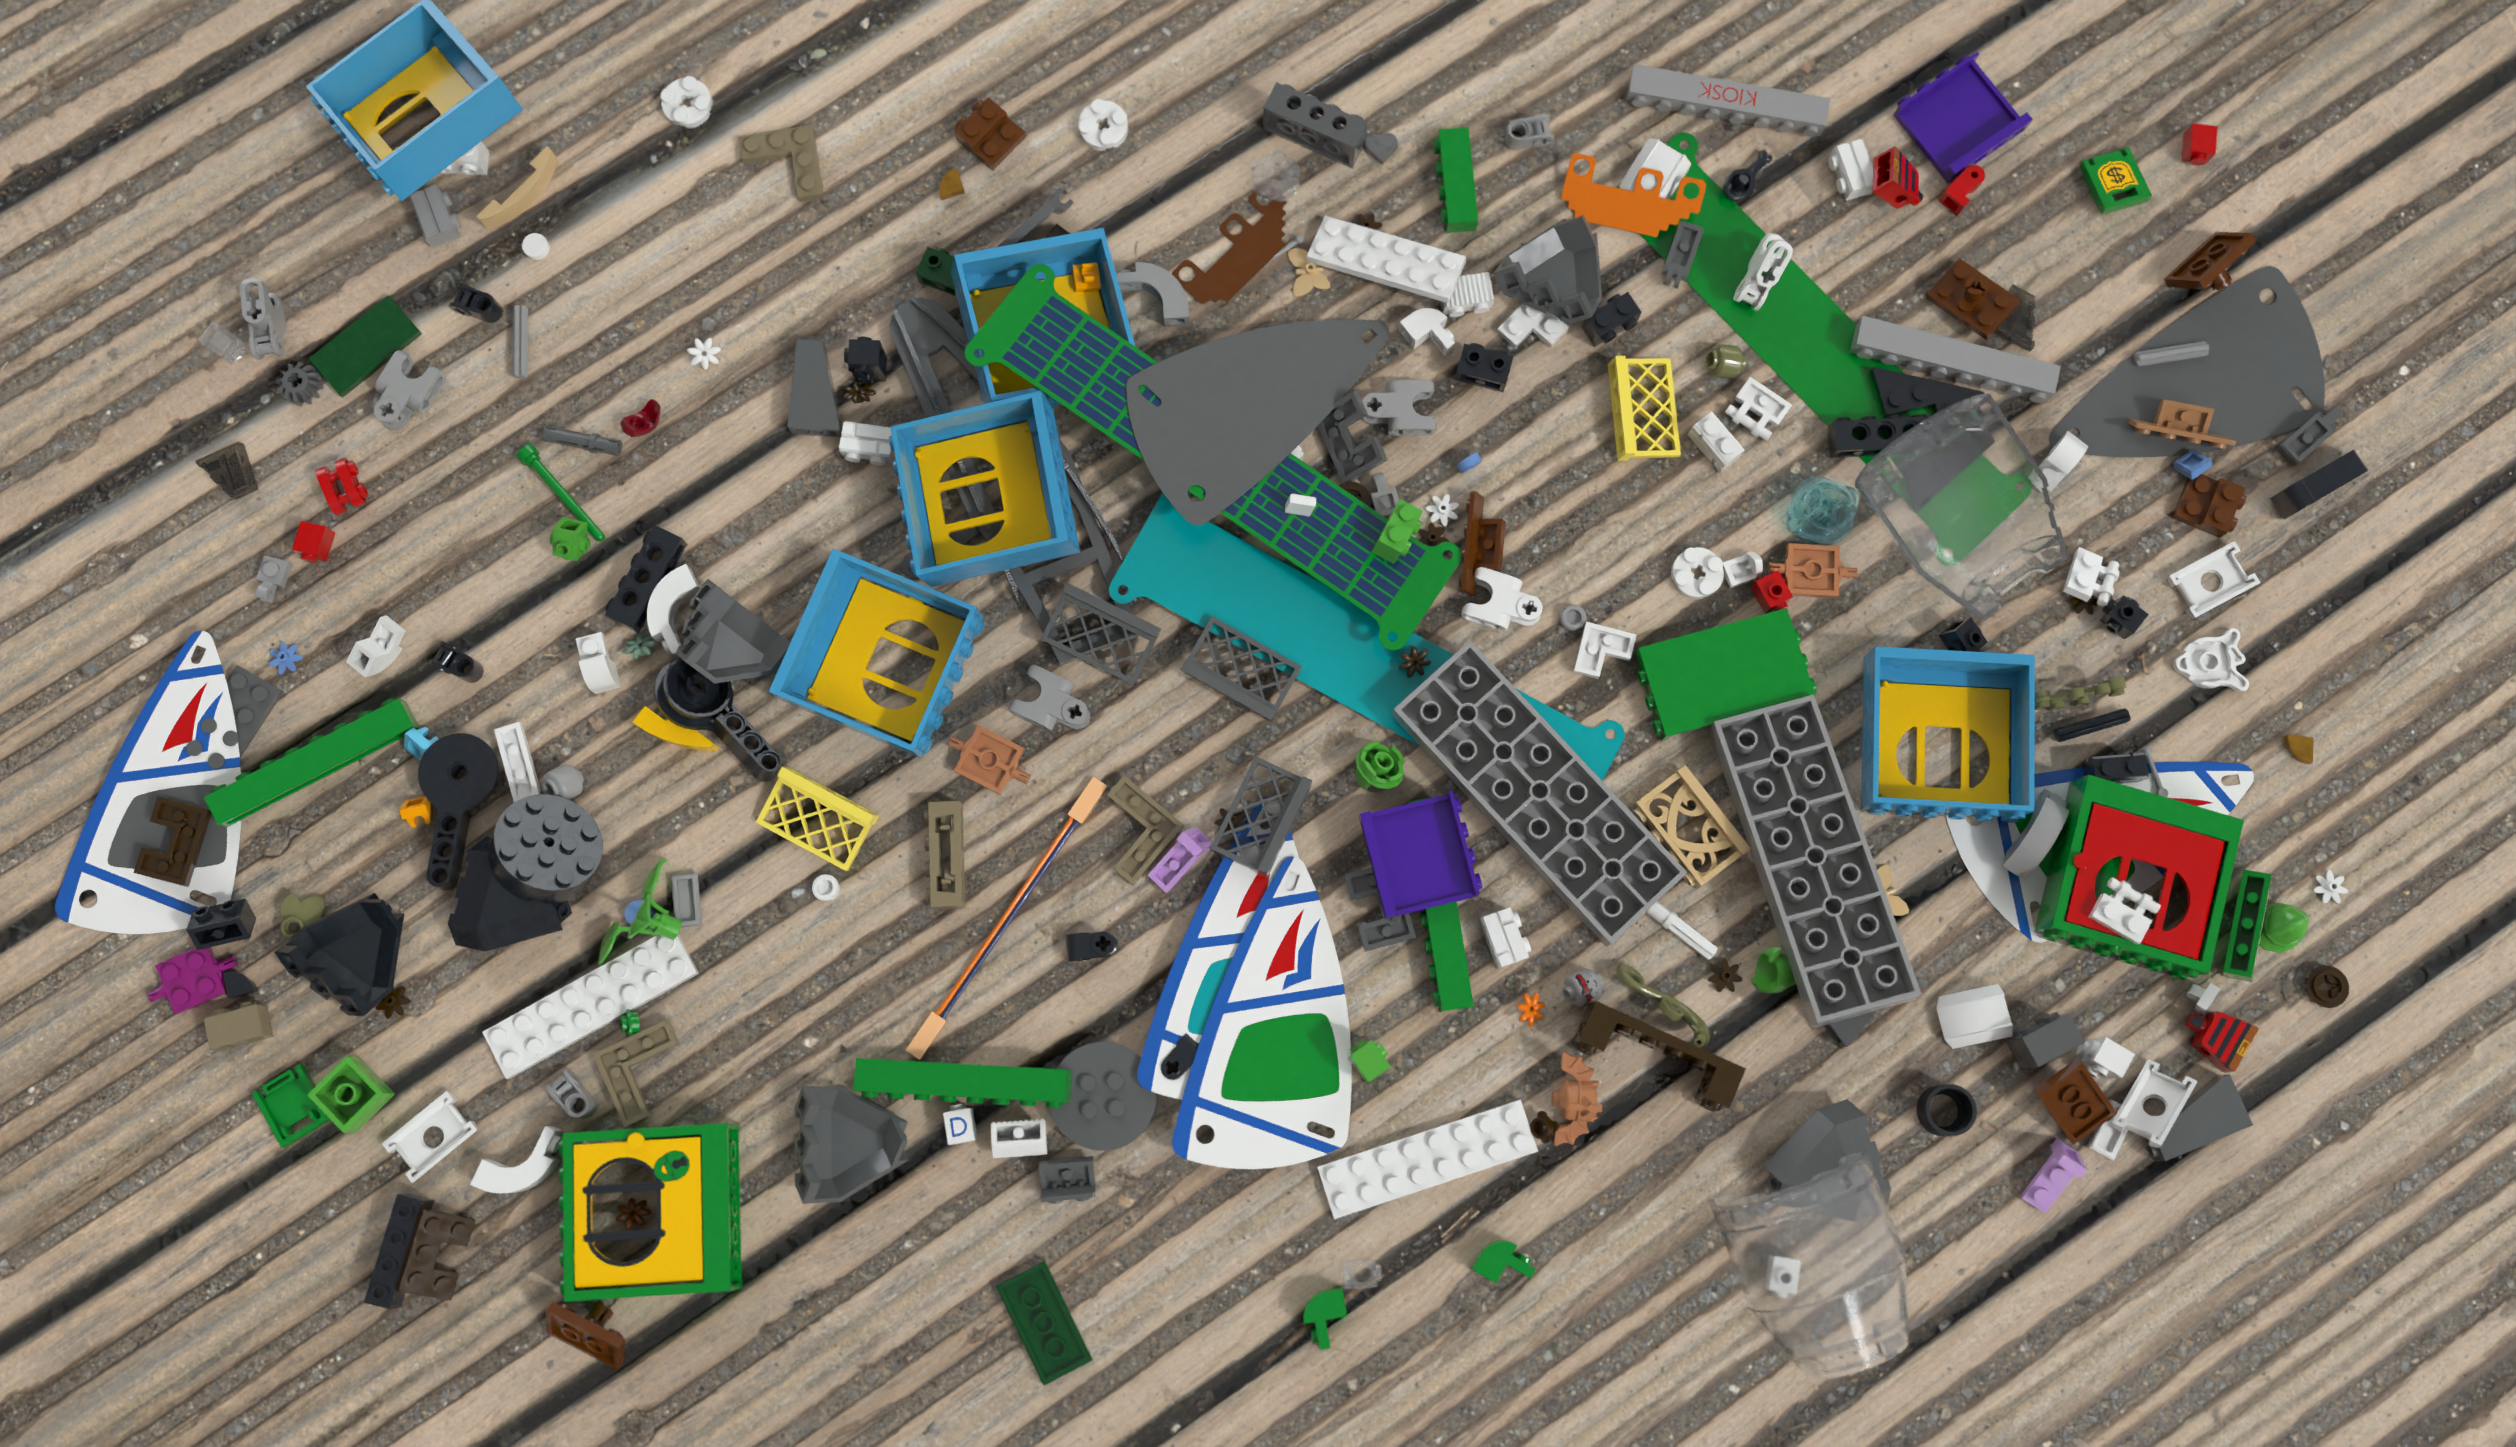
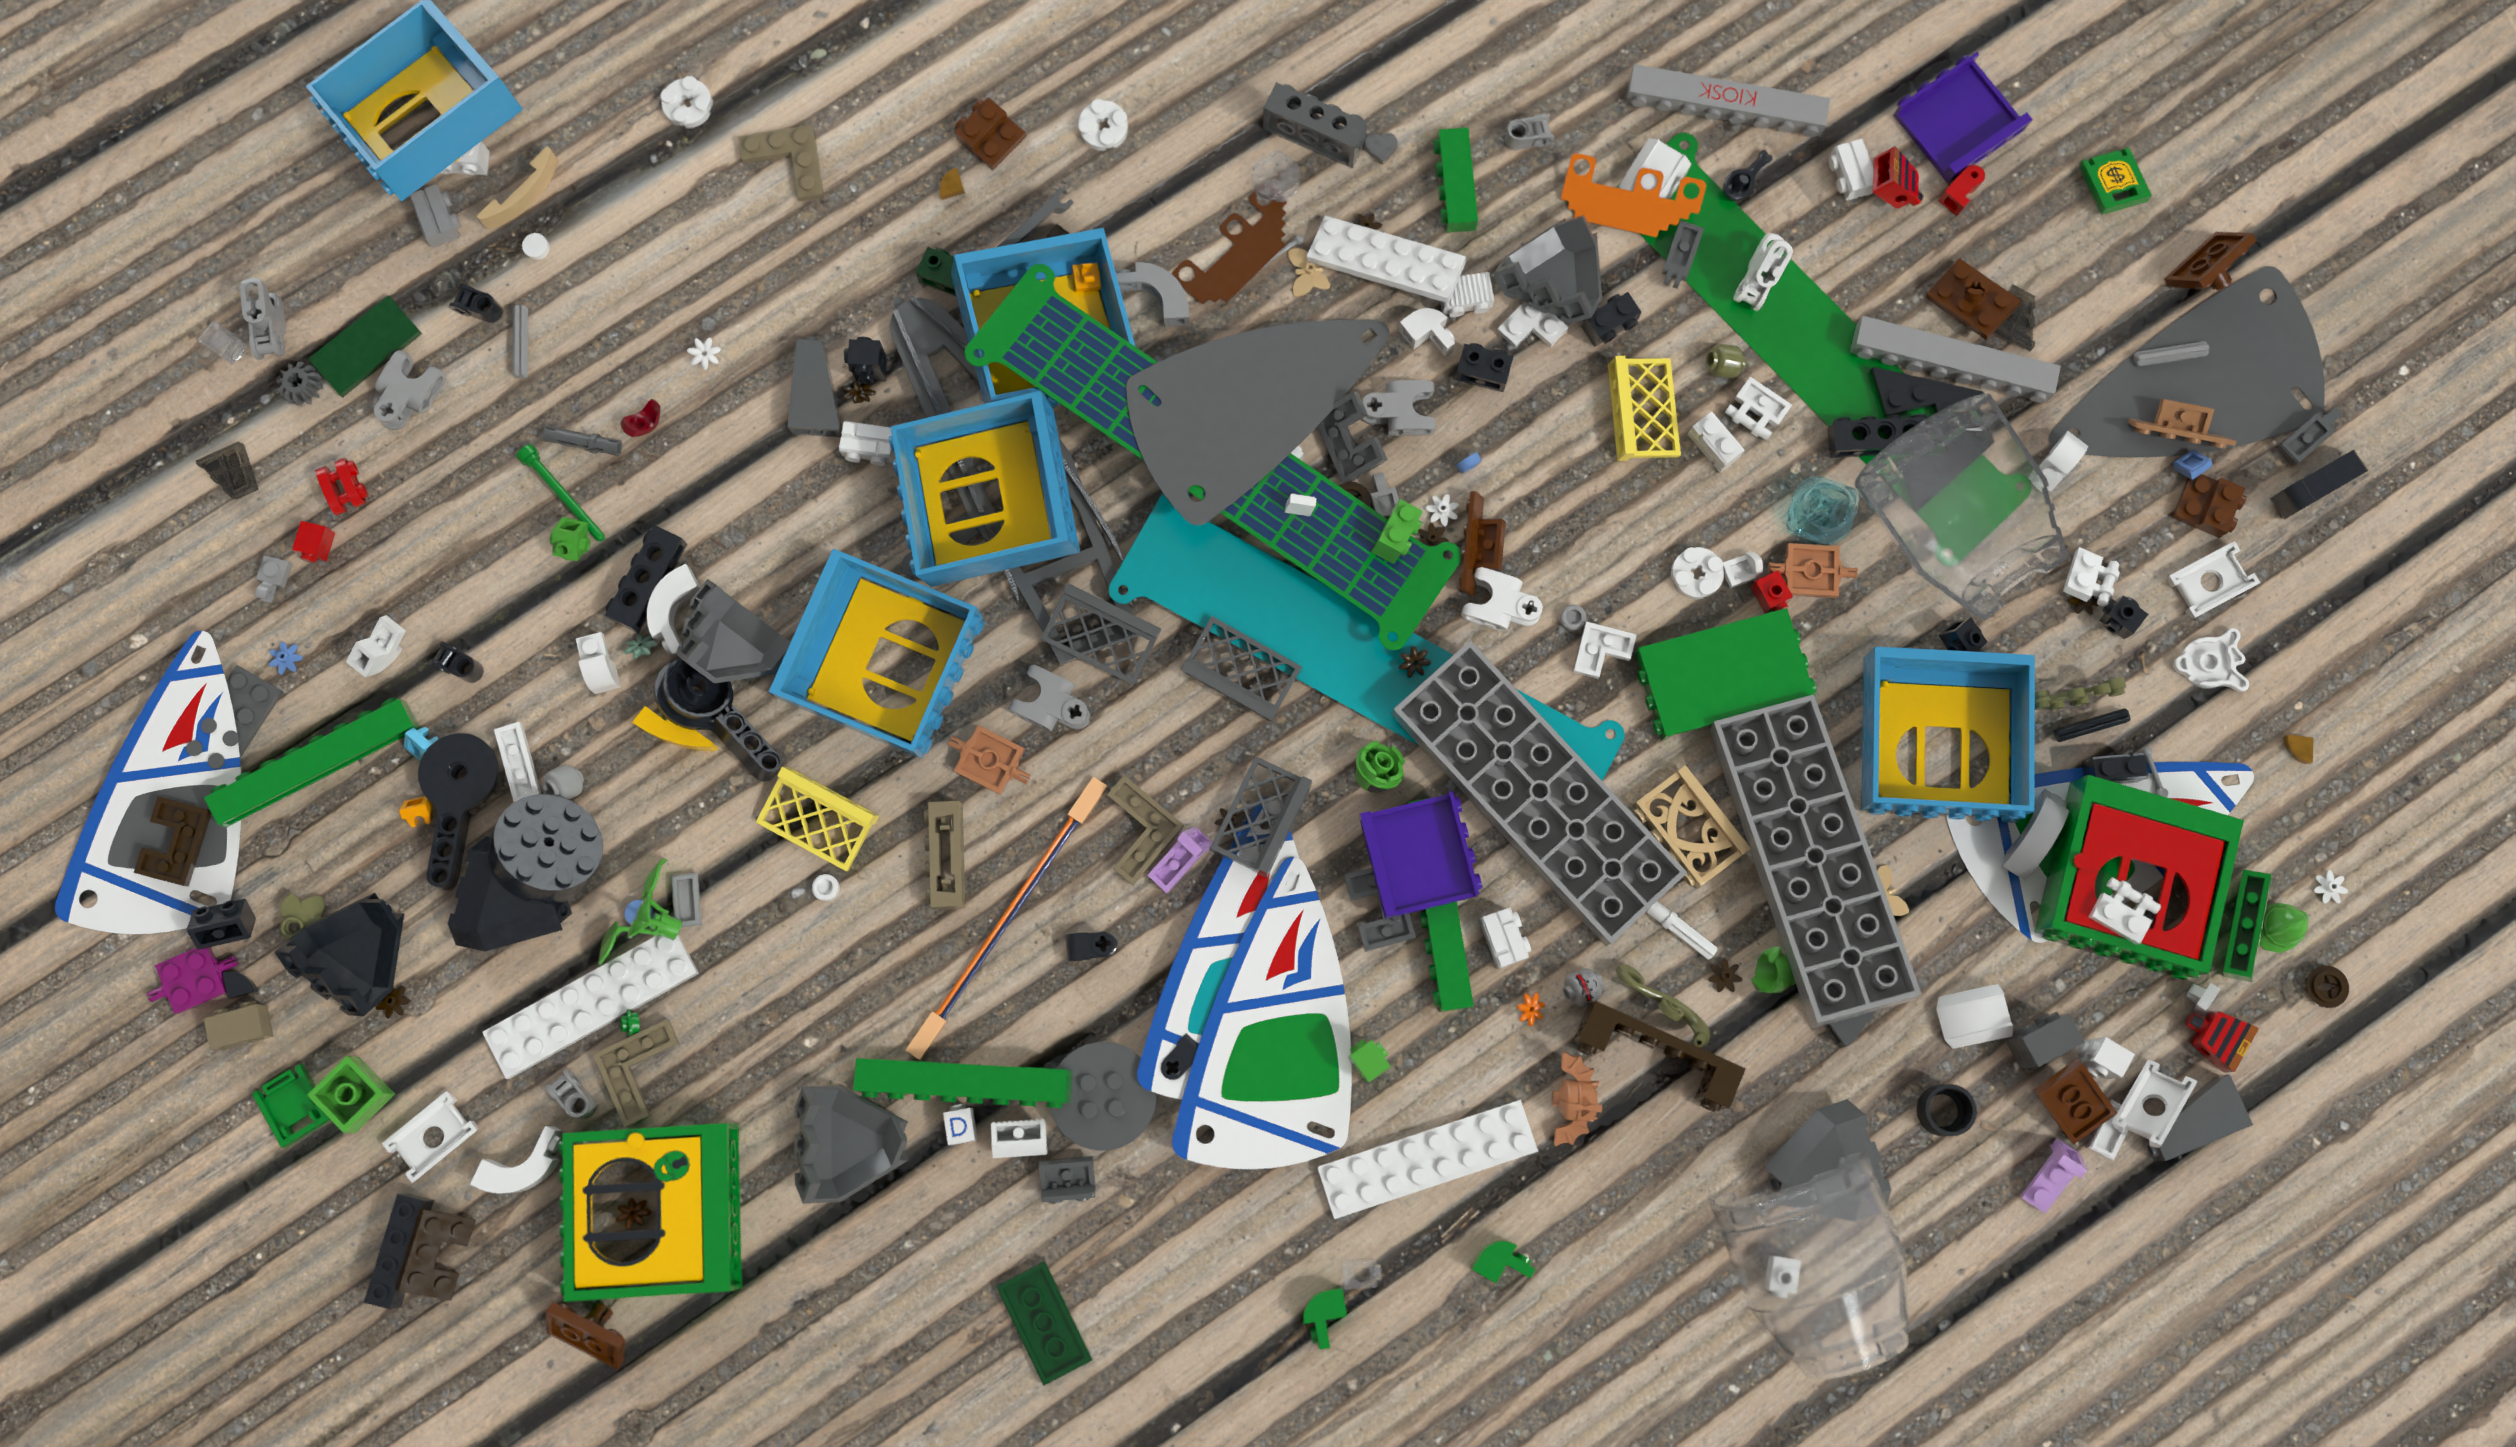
(1537, 1127): dark brown plate -> none
(2199, 144): red brick -> none

